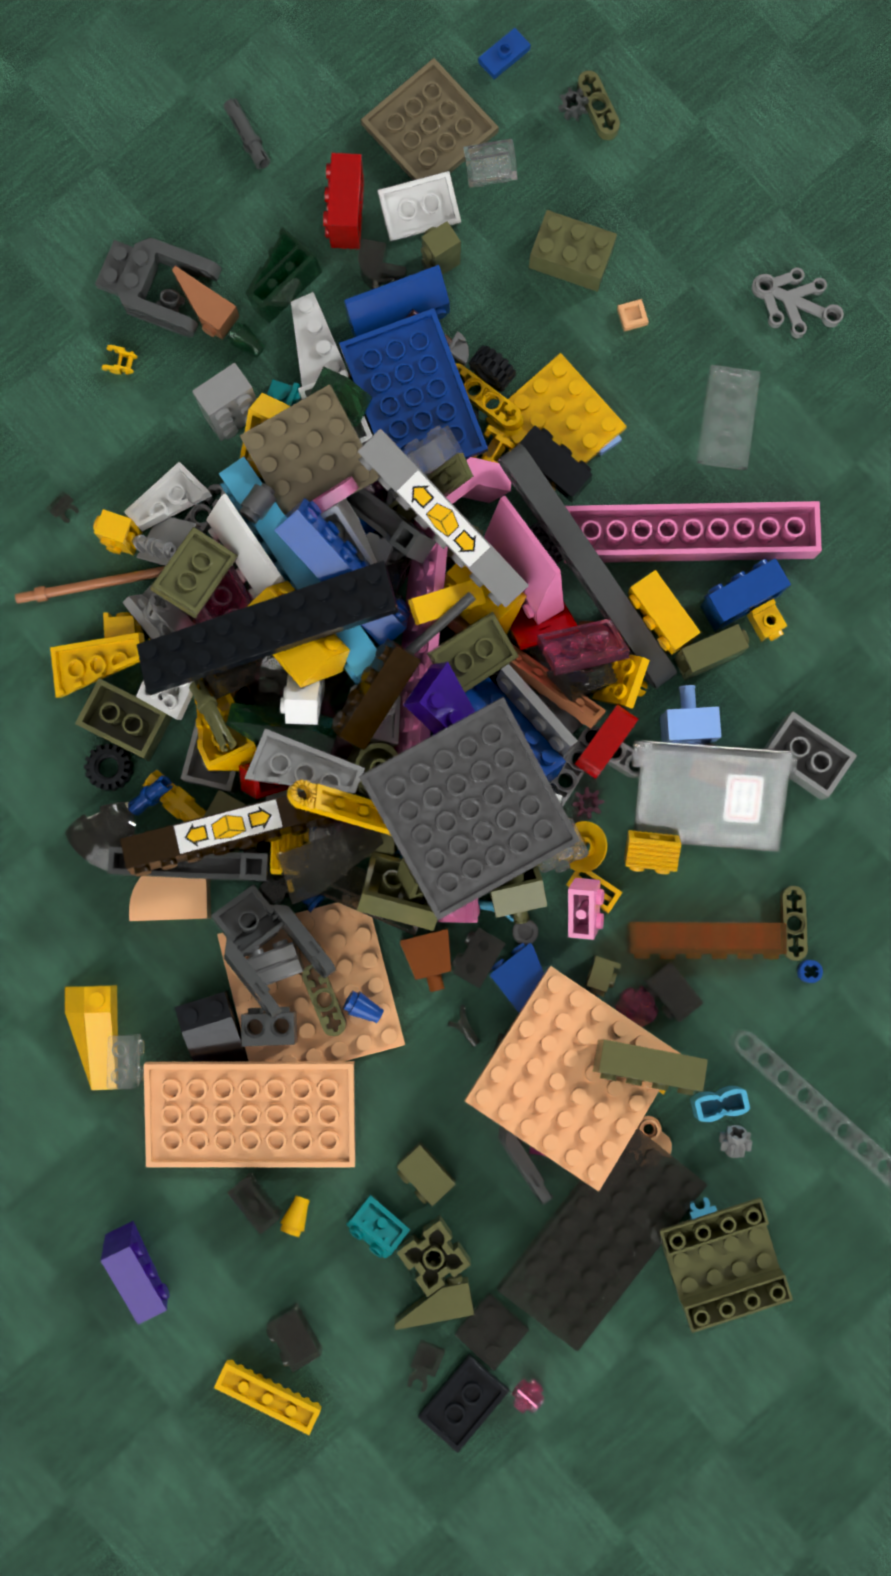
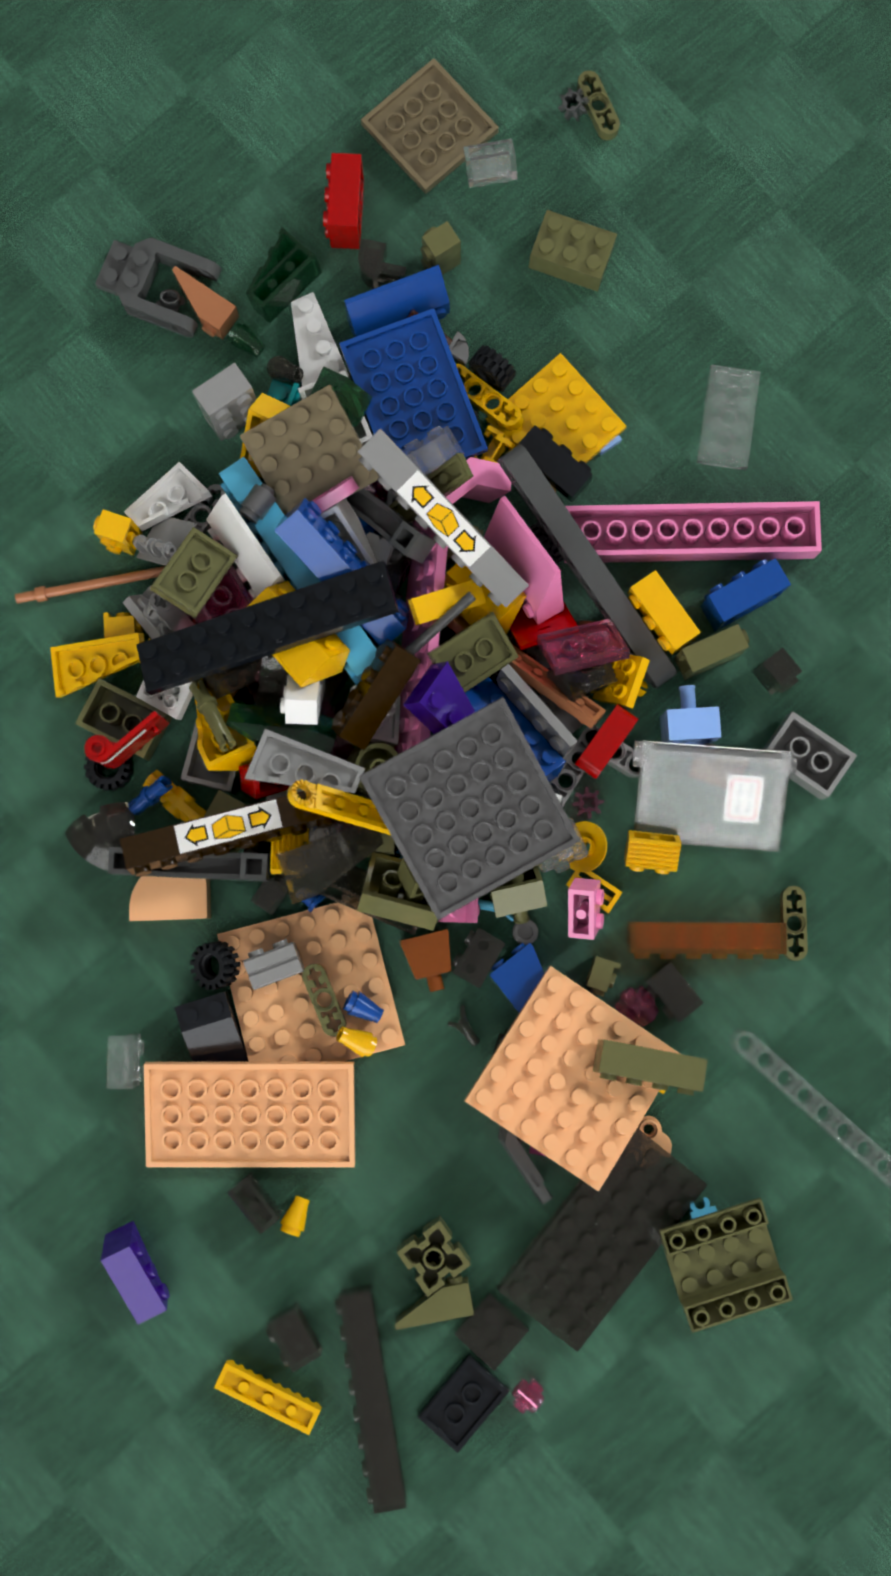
(60, 505): clear smoke tile -> none
(92, 1020): yellow wedge -> none
(115, 754): none -> red door
(118, 369): yellow piece -> none
(203, 968): none -> black tyre
(251, 142): dark grey pin -> none
(251, 923): dark grey plate -> none
(269, 1033): dark grey brick -> none
(284, 370): none -> clear smoke cone
(359, 1041): none -> yellow cone
(372, 1399): none -> clear smoke brick
(377, 1228): teal bracket -> none
(418, 205): white tile -> none
(425, 1174): olive brick -> none
(426, 1361): clear smoke plate -> none
(504, 53): blue plate -> none
(632, 315): light nougat tile -> none
(725, 1101): medium azure brick -> none
(735, 1141): light grey gear -> none
(758, 620): yellow brick -> none
(778, 672): none -> clear smoke brick
(793, 299): light grey plant -> none
(809, 979): blue bush -> none

